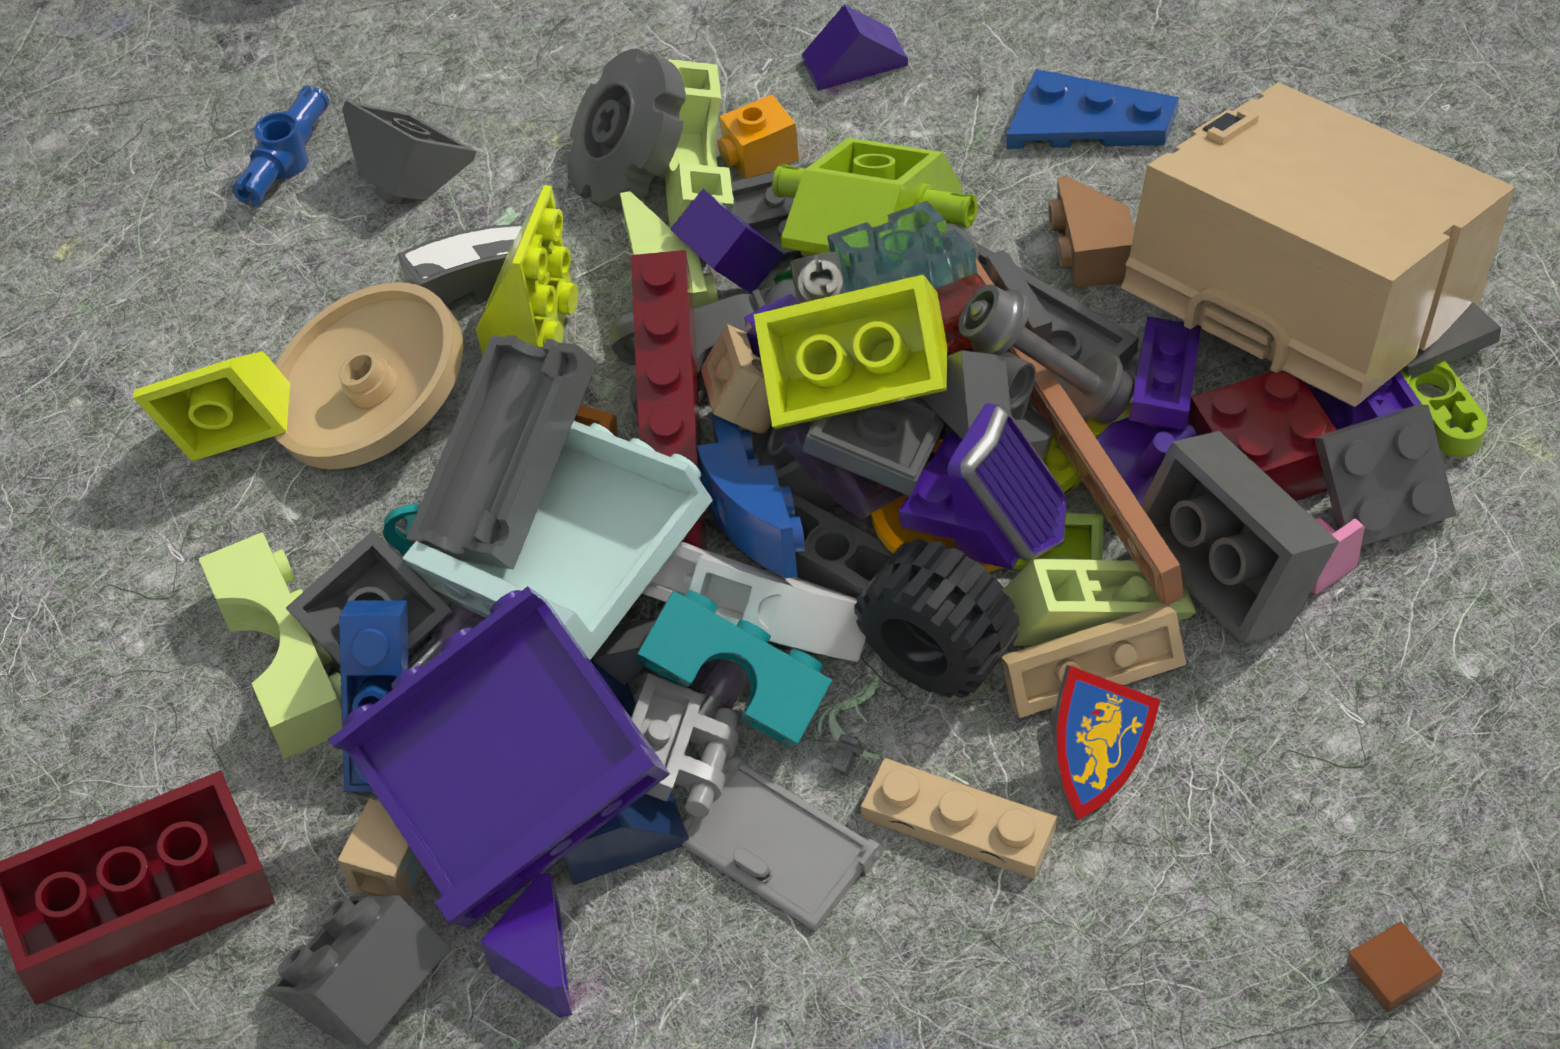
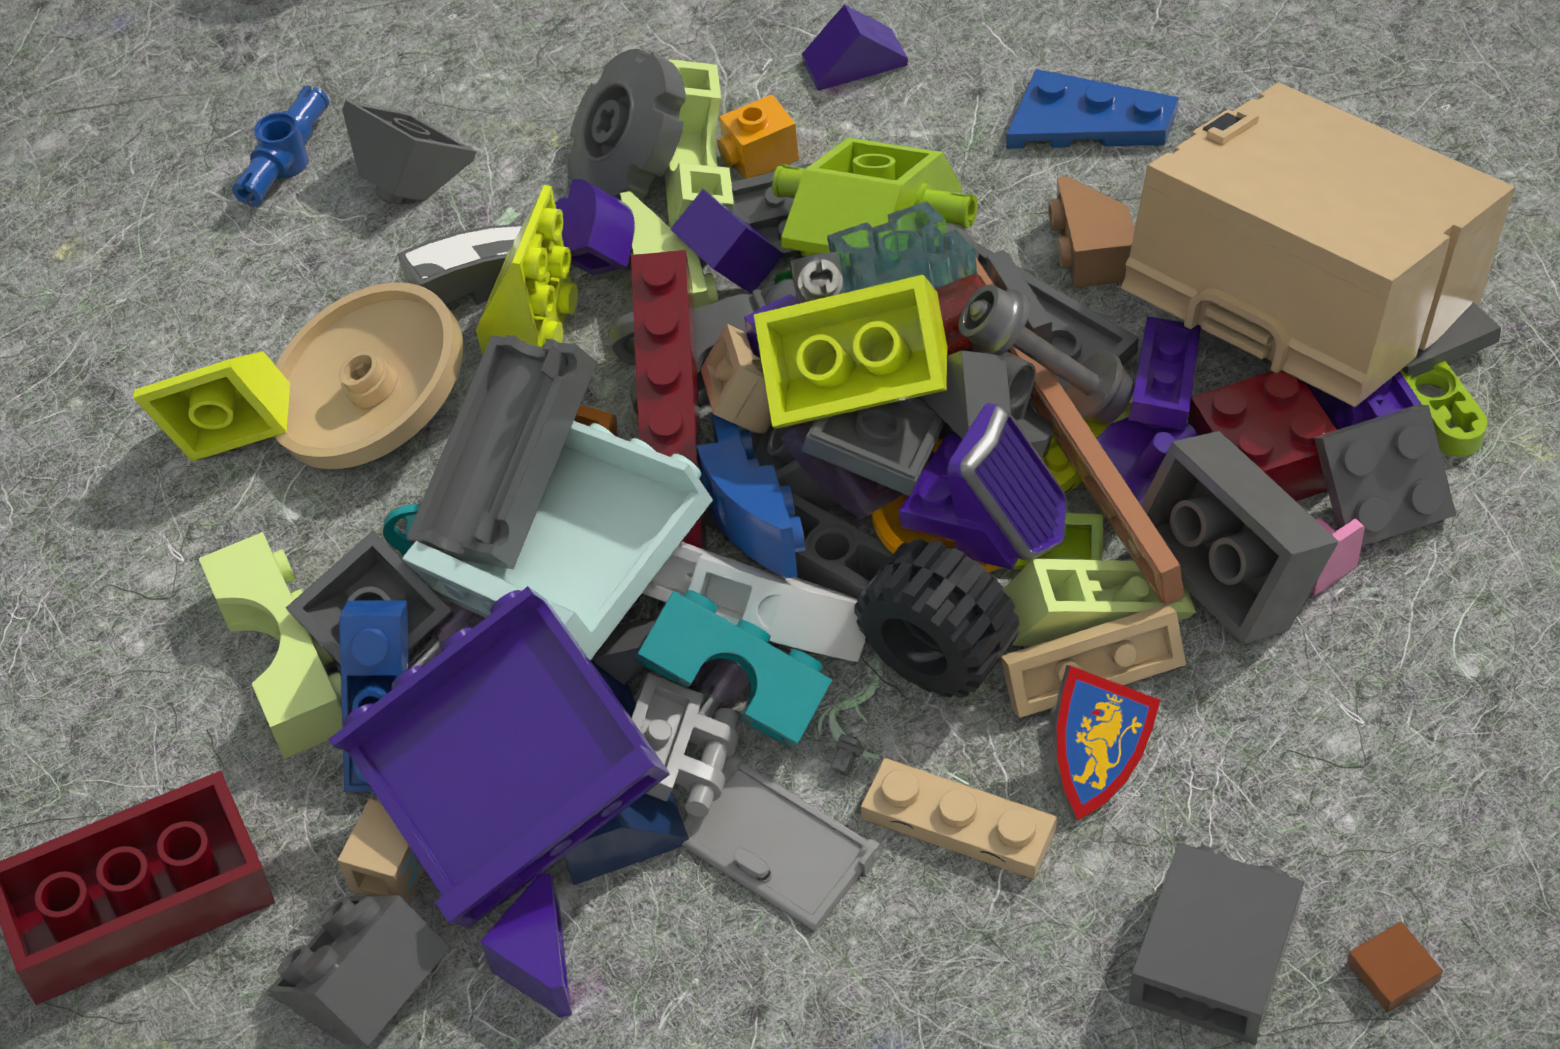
(596, 228): none -> dark purple brick
(1216, 942): none -> dark grey brick

